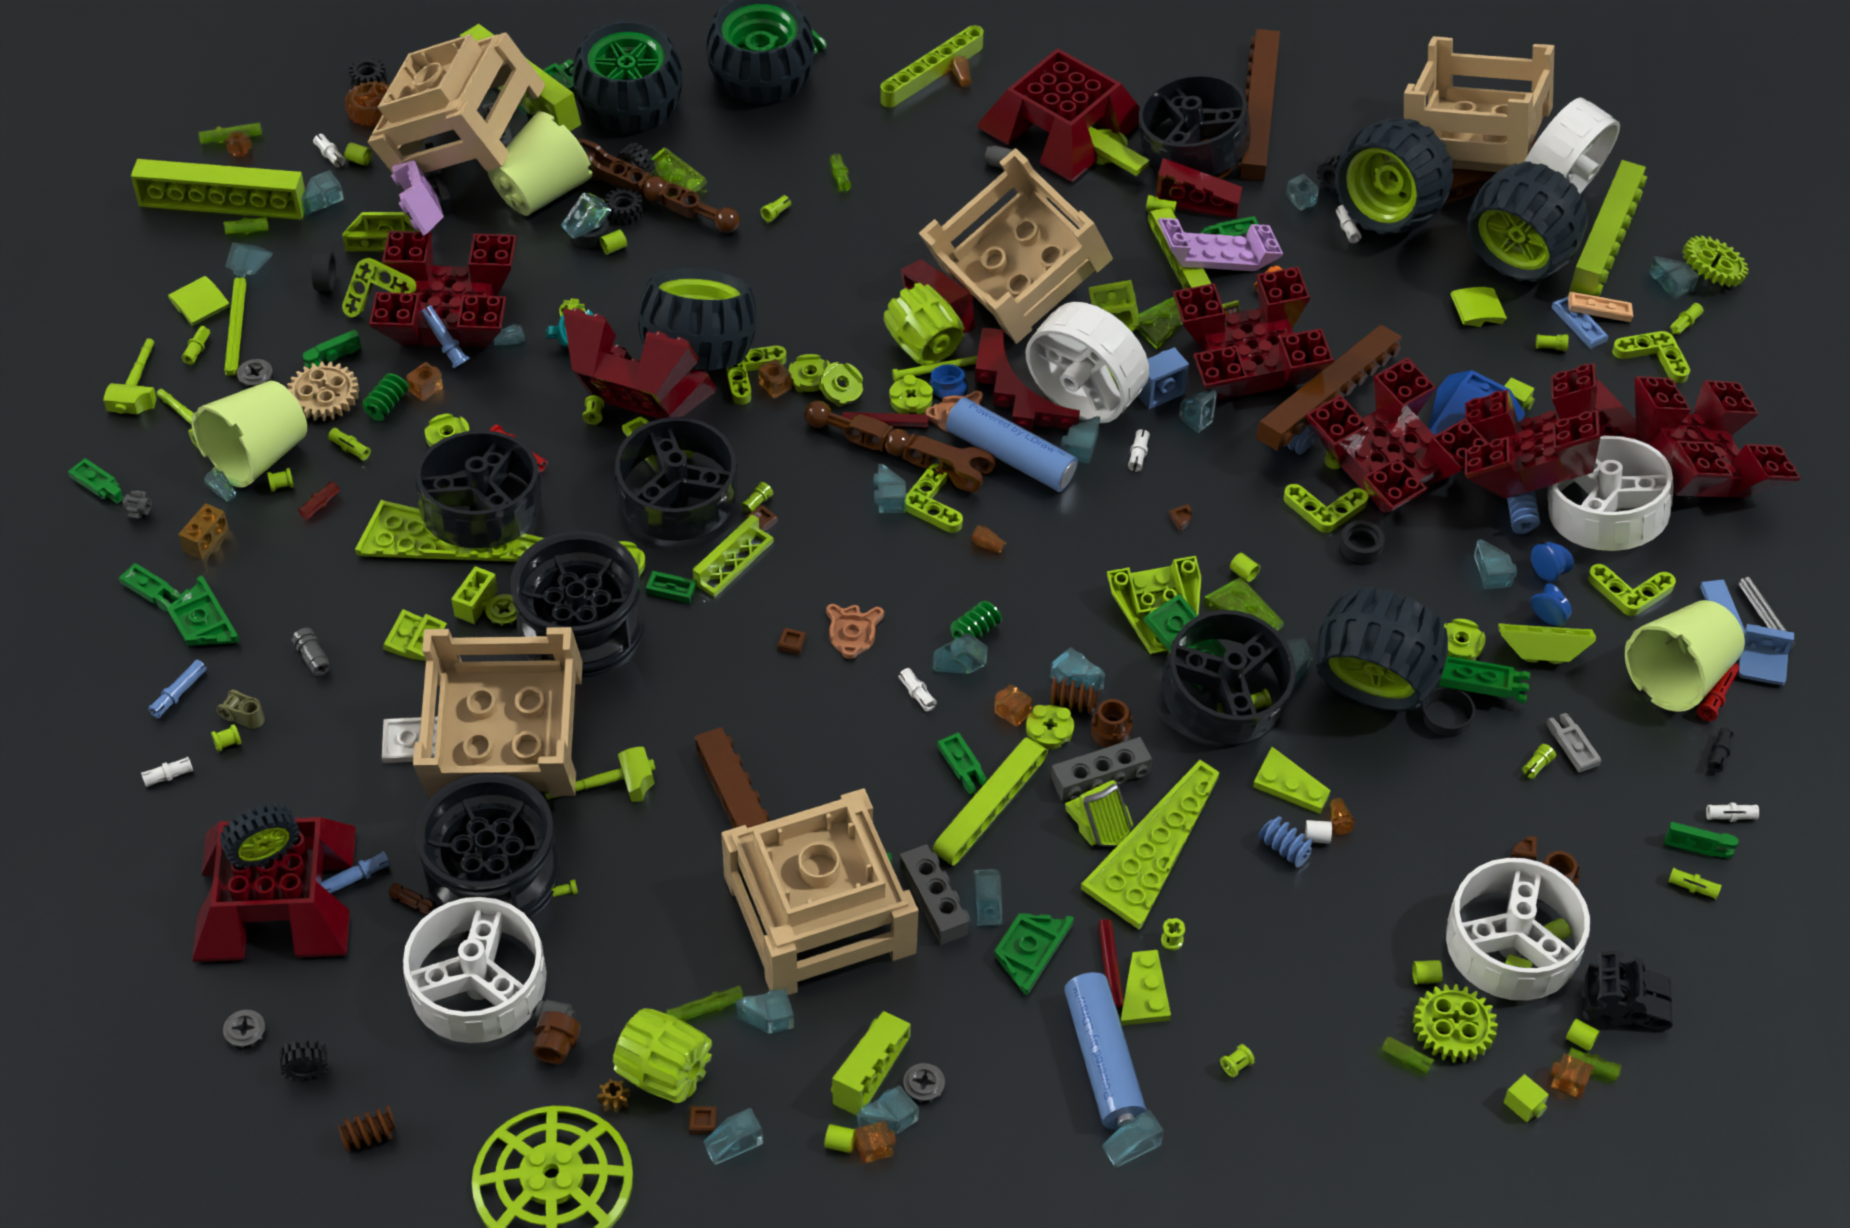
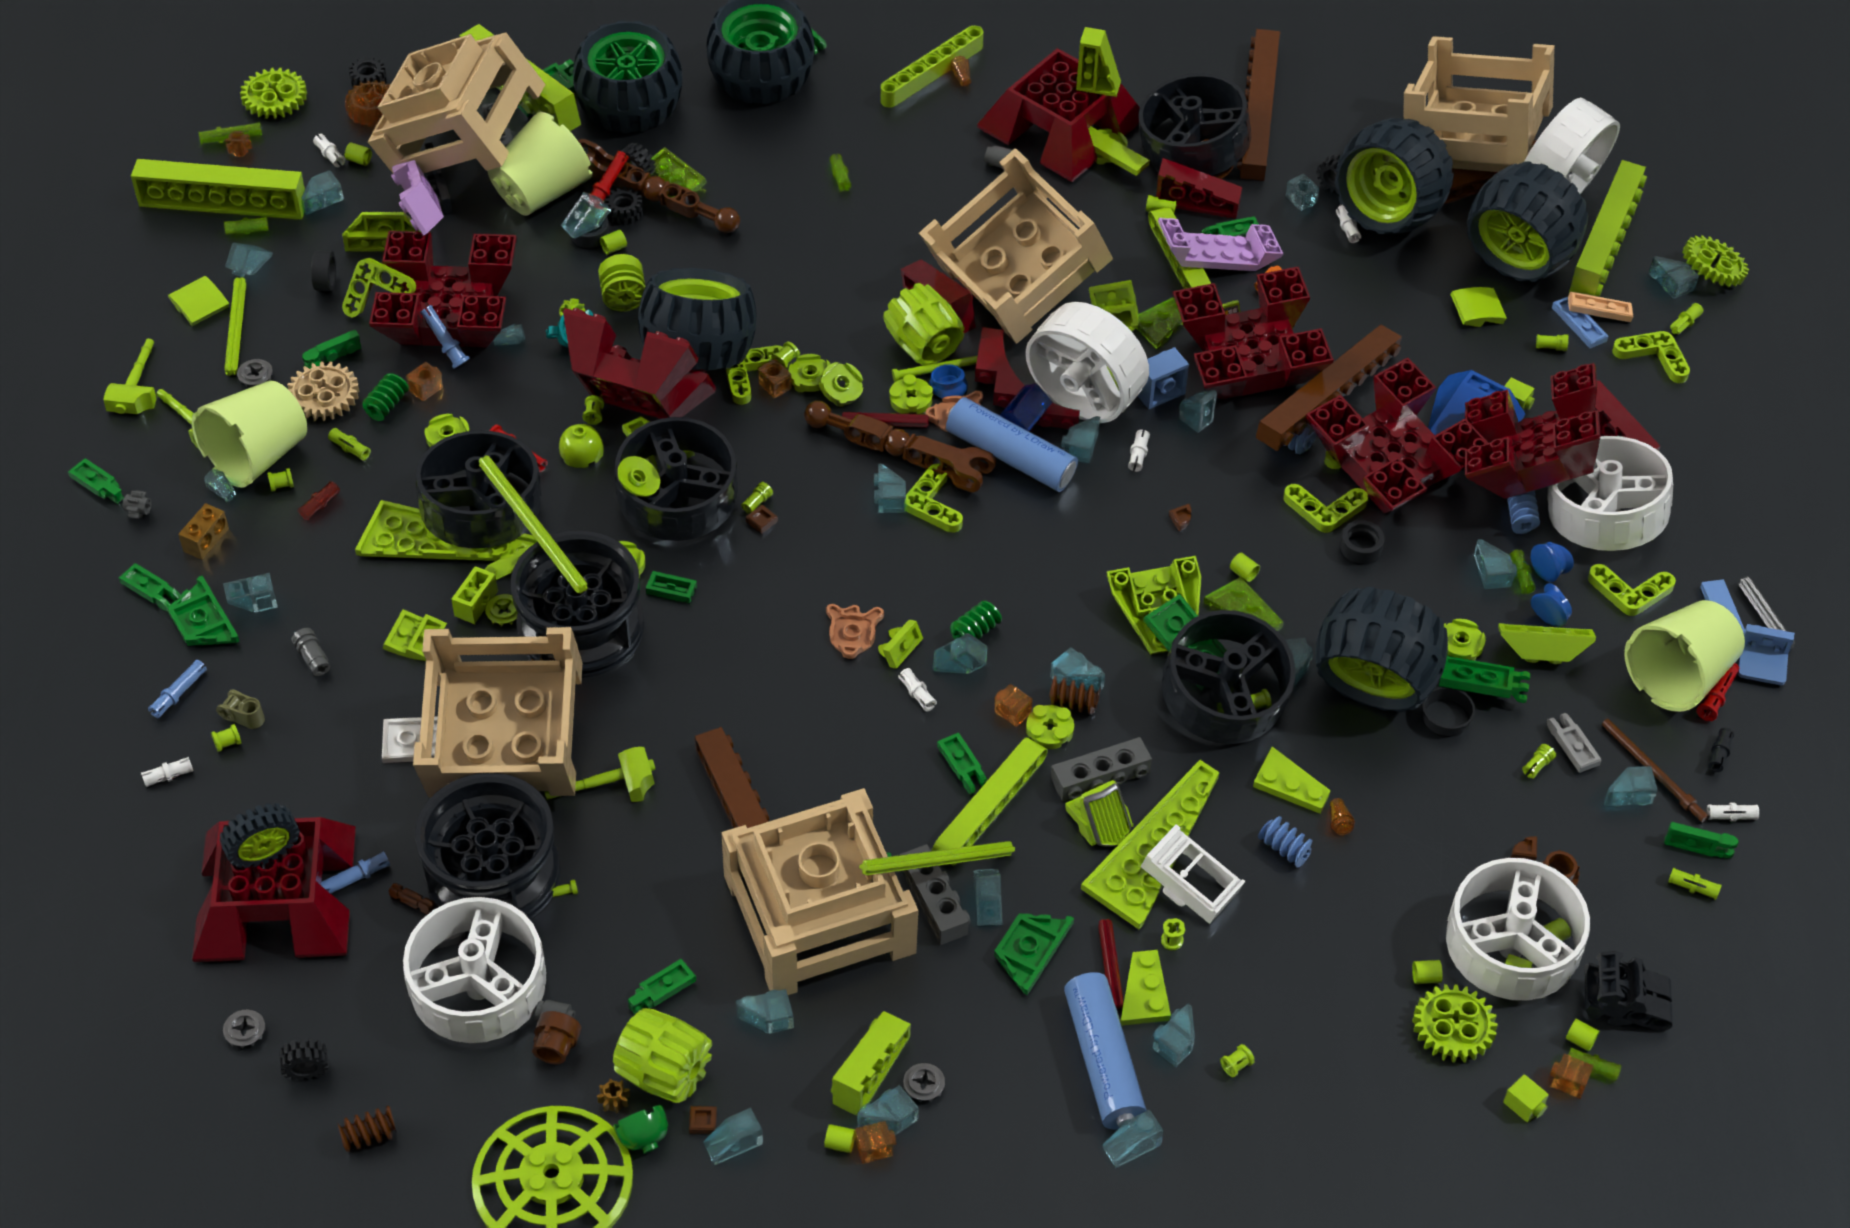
(195, 345): lime axle -> none
(251, 593): none -> clear light blue slope
(284, 94): none -> lime gear
(505, 565): none -> lime piece
(533, 524): none -> lime axle
(580, 446): none -> lime cylinder
(602, 188): none -> red pin
(621, 282): none -> lime wheel
(638, 476): none -> lime dish
(643, 1130): none -> green cylinder
(662, 986): none -> green hinge
(707, 1004): clear neon green pin -> none
(724, 553): lime fence -> none
(772, 210): lime pin -> none
(786, 354): none -> lime bush
(791, 641): reddish brown tile -> none
(902, 643): none -> lime tile
(936, 858): none -> lime axle
(987, 539): clear orange cone -> none
(1027, 406): none -> clear blue brick
(1096, 64): none -> lime wedge
(1111, 723): reddish brown piece -> none
(1177, 1037): none -> clear light blue slope
(1178, 889): none -> white piece
(1318, 831): white beam -> none
(1407, 1054): clear neon green axle -> none
(1523, 571): none -> clear neon green pin
(1632, 787): none -> clear light blue slope
(1687, 801): none -> reddish brown bar
(1702, 444): dark red slope -> none

